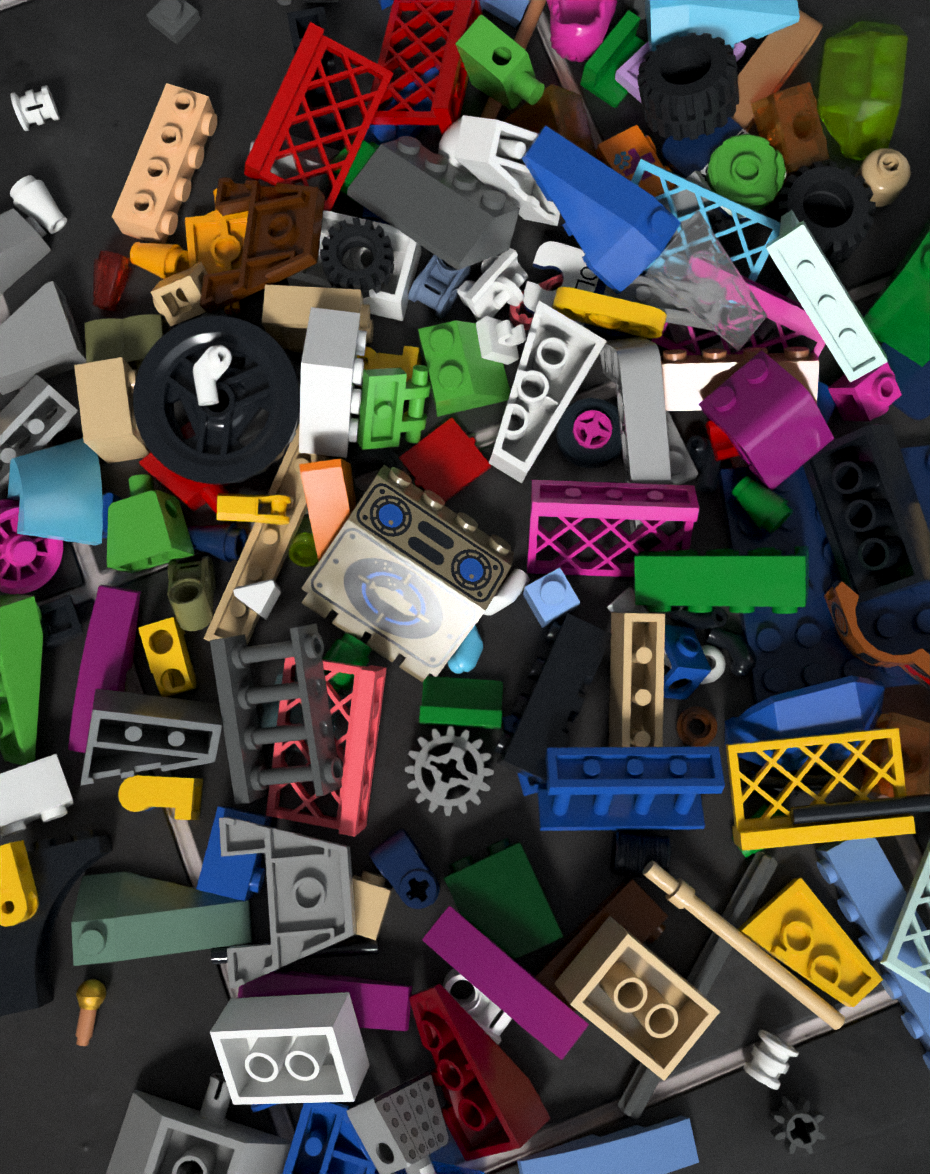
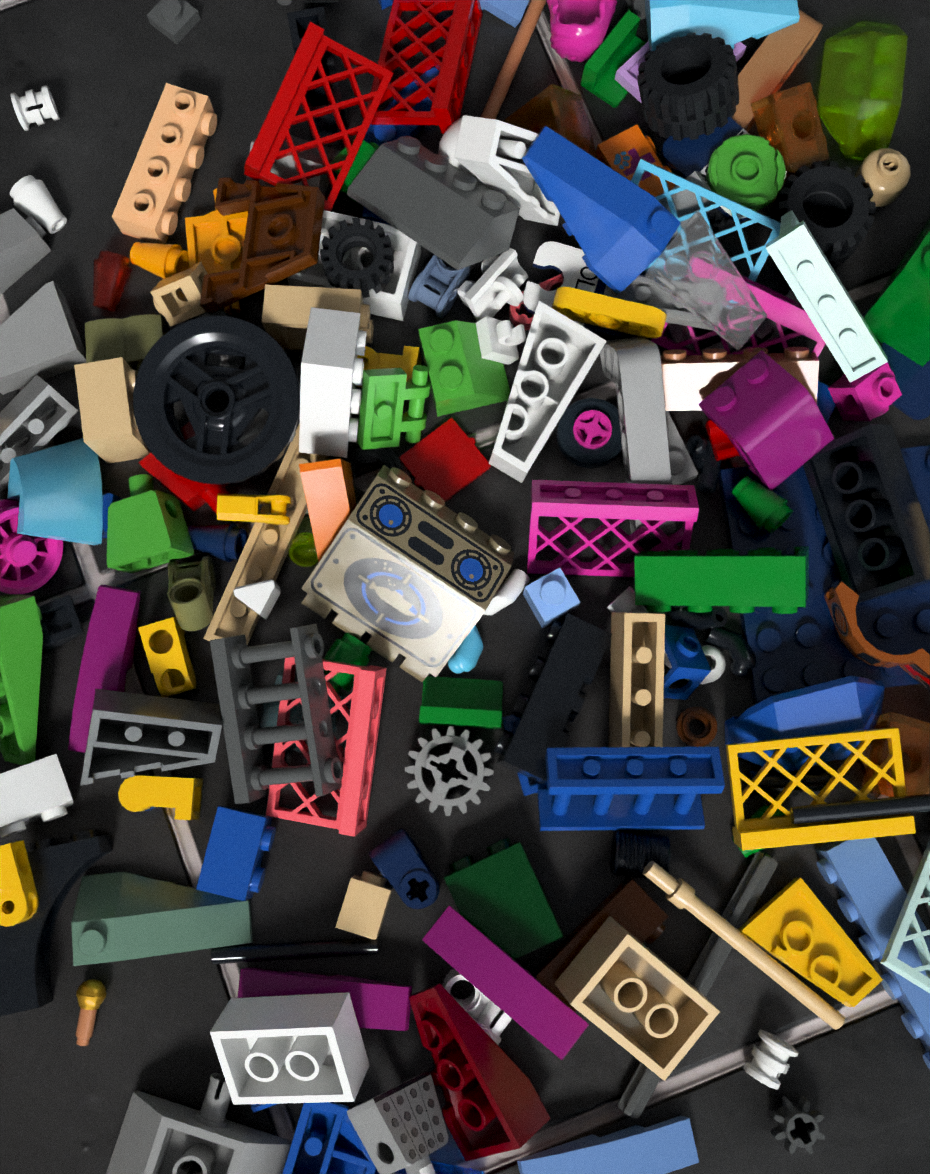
(208, 371): white arm -> none
(306, 896): light grey wing -> none
(498, 65): bright green torso -> none

